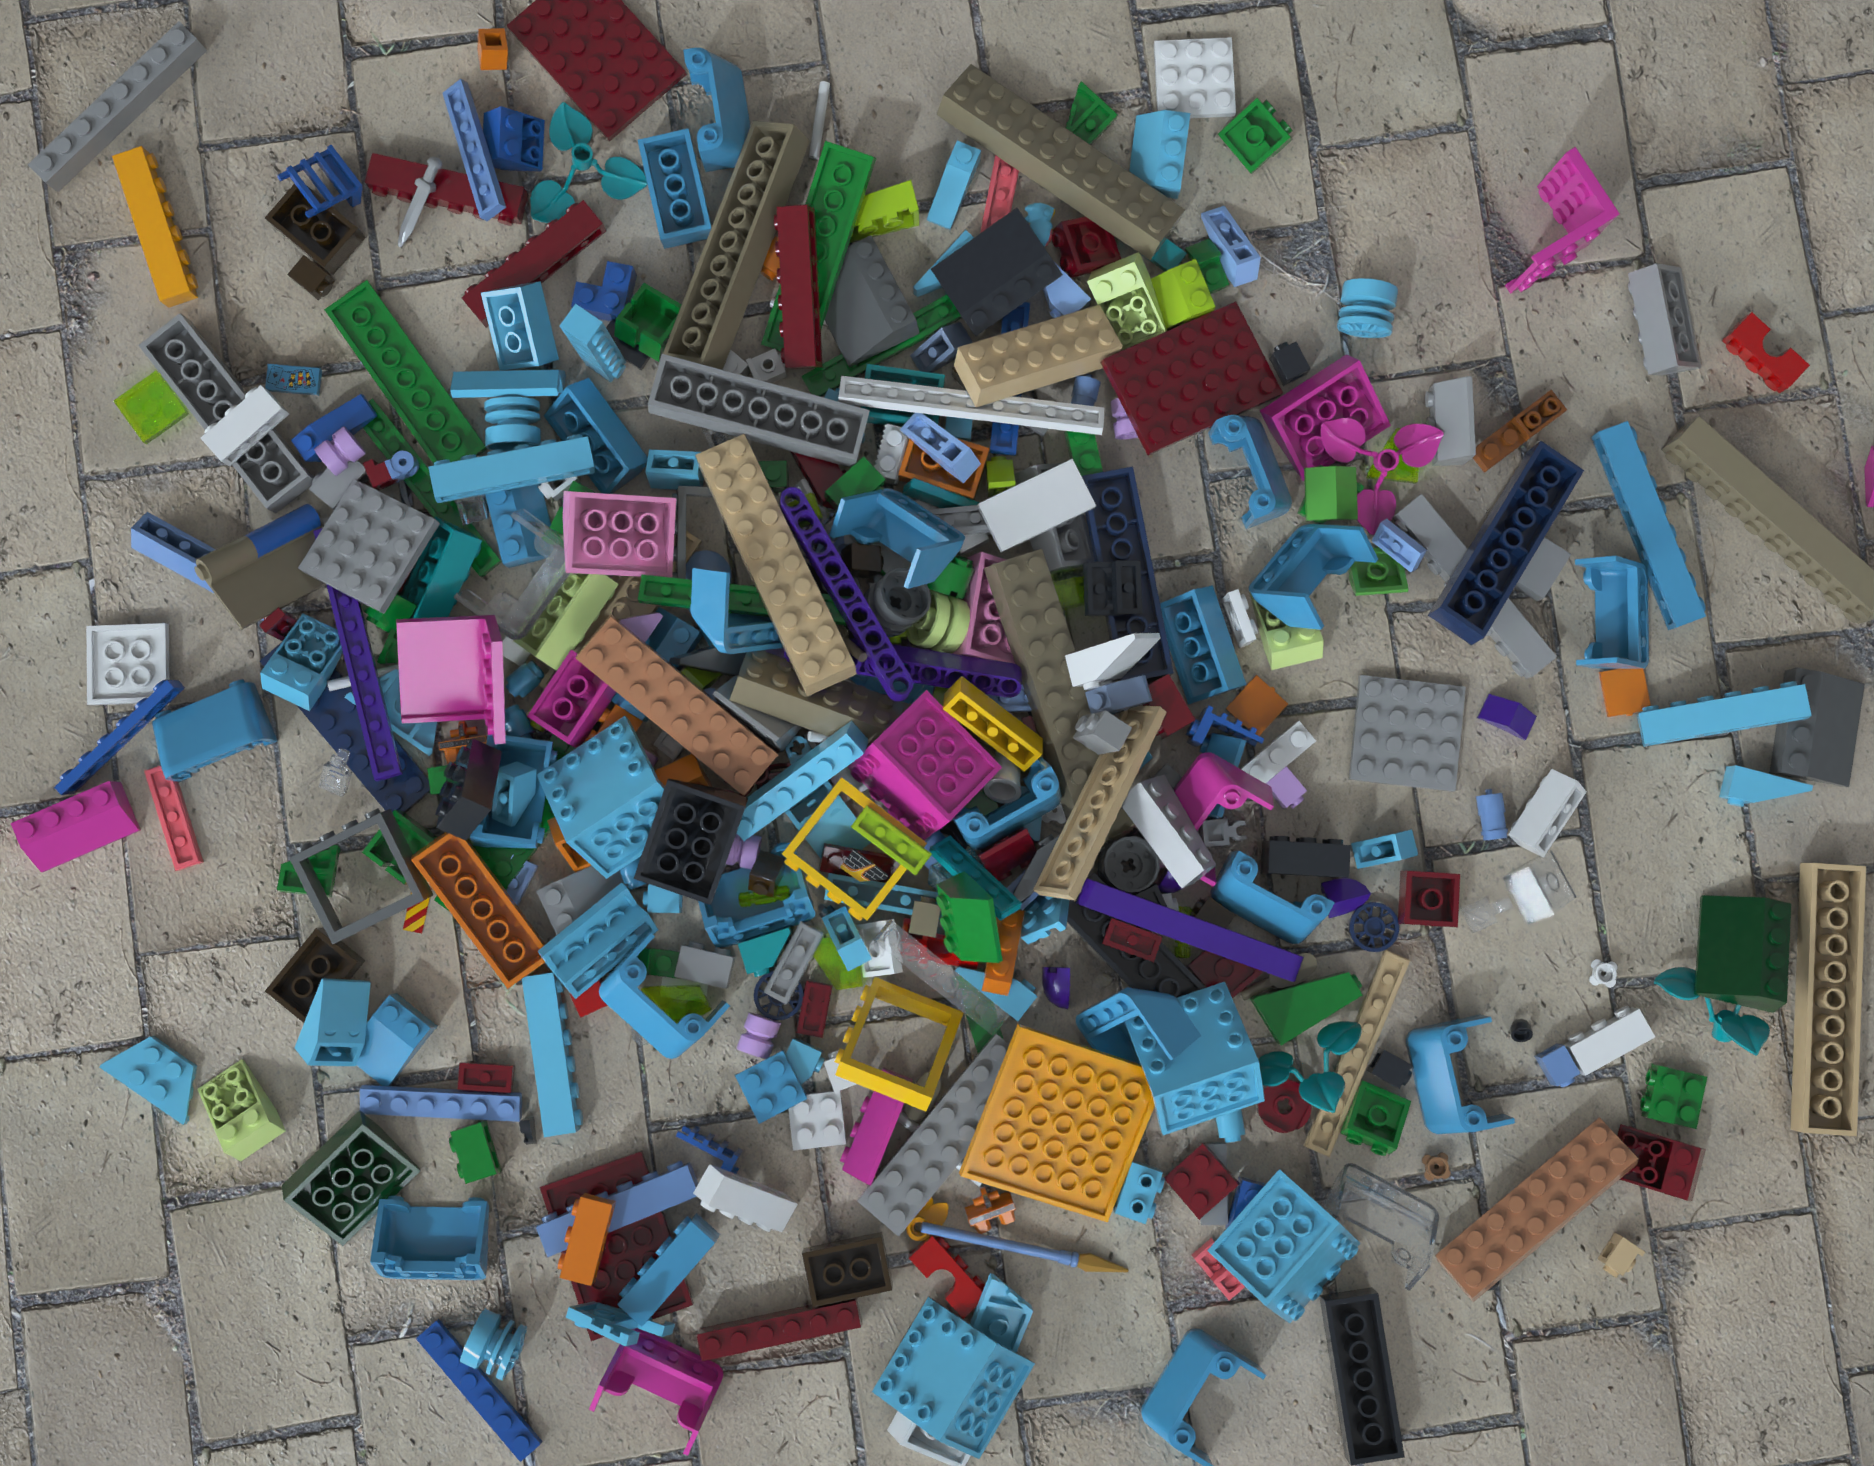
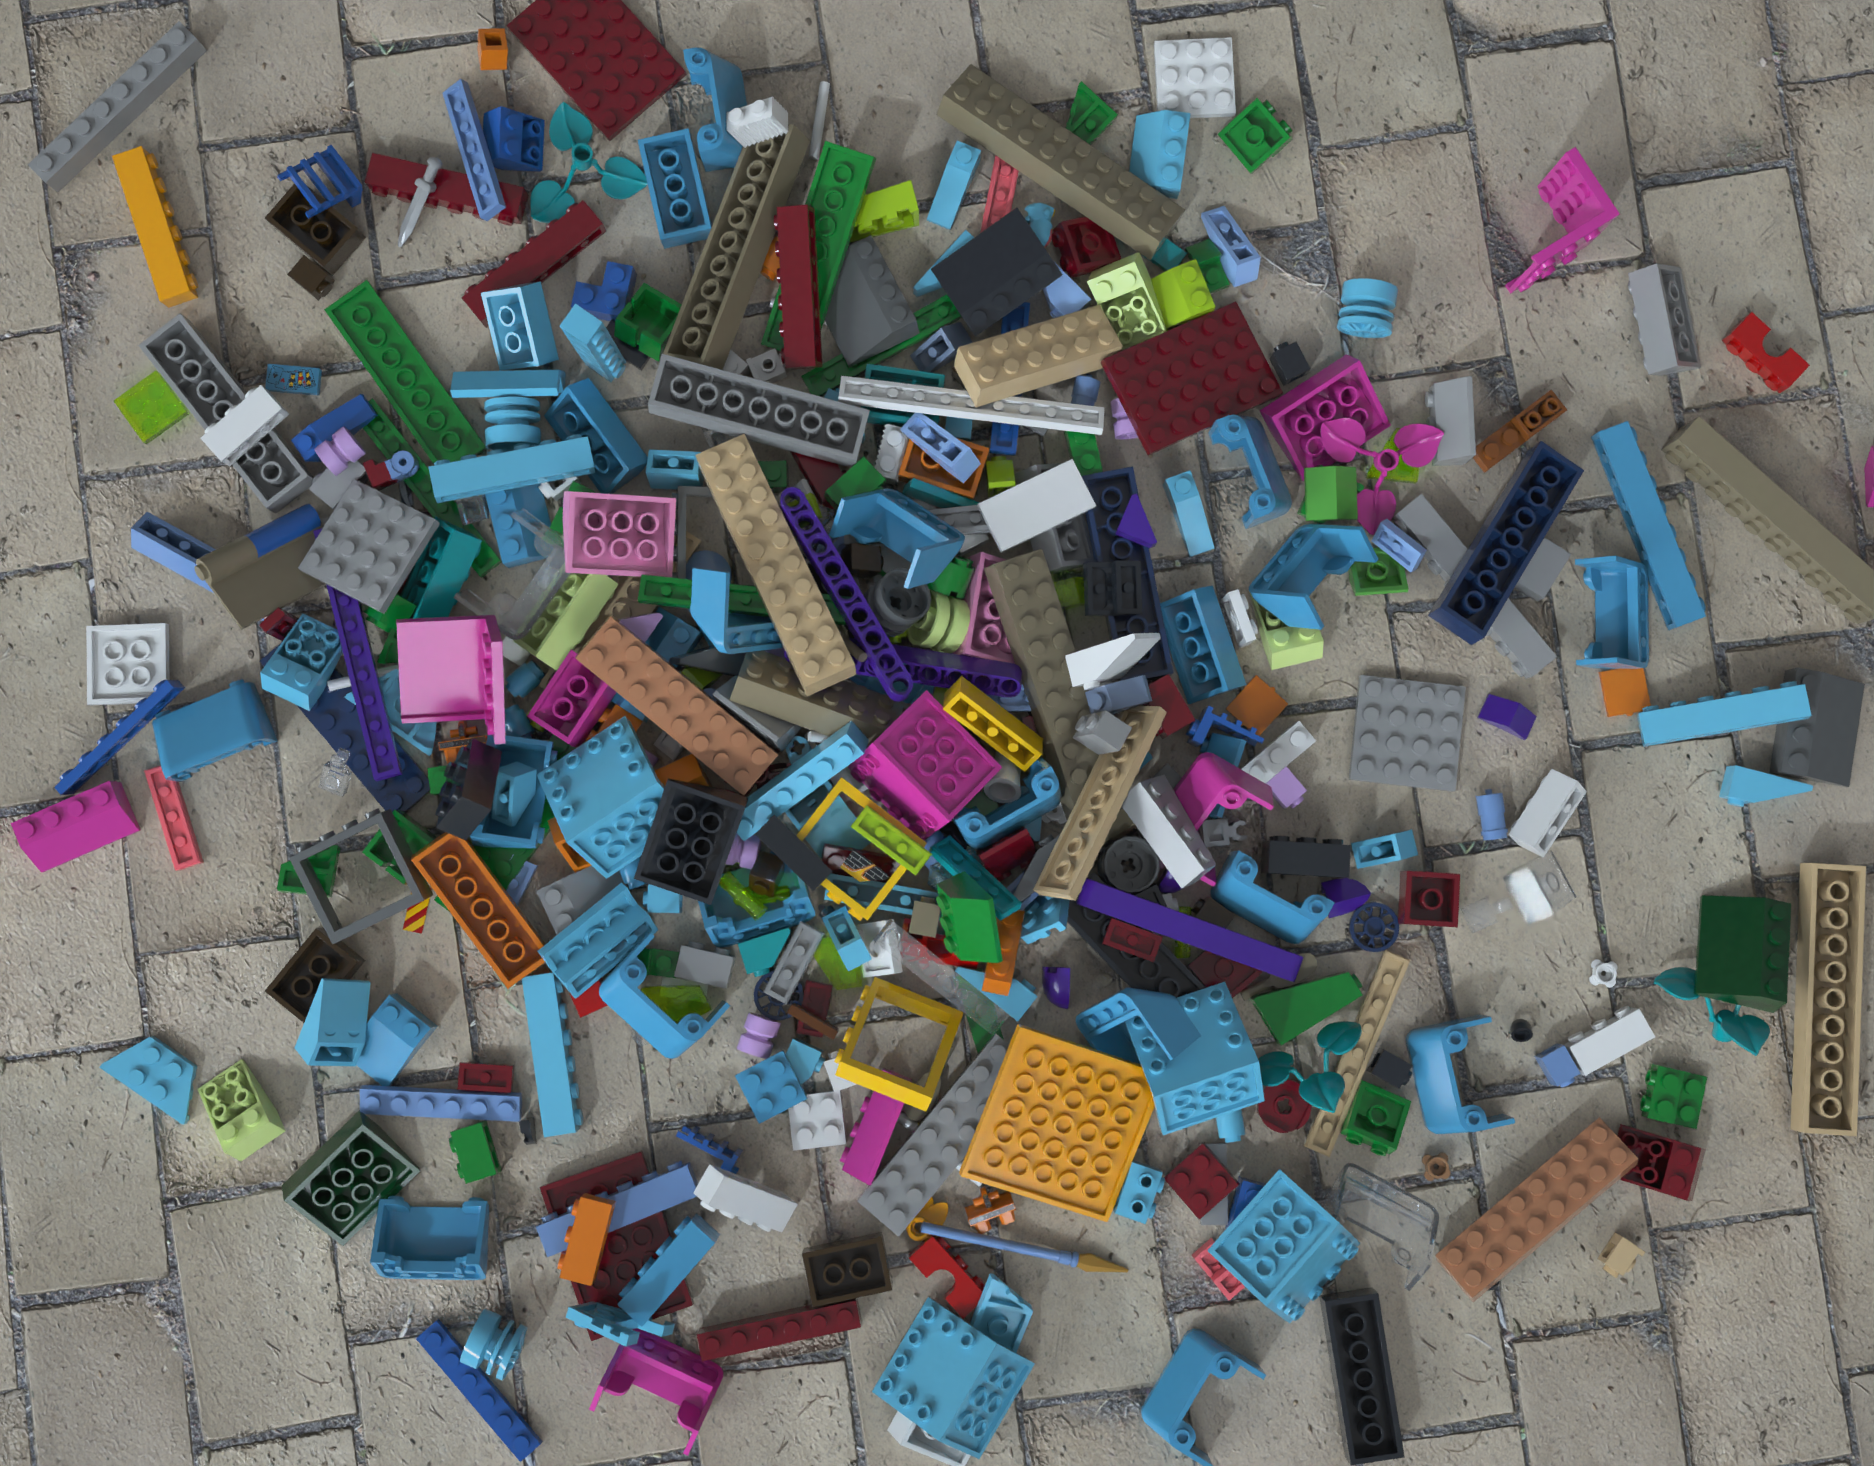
(742, 896): none -> clear neon green pin
(757, 121): none -> white brick
(793, 852): none -> black tile
(813, 1020): none -> reddish brown tile
(1135, 524): none -> dark purple slope
(1188, 513): none -> medium azure slope

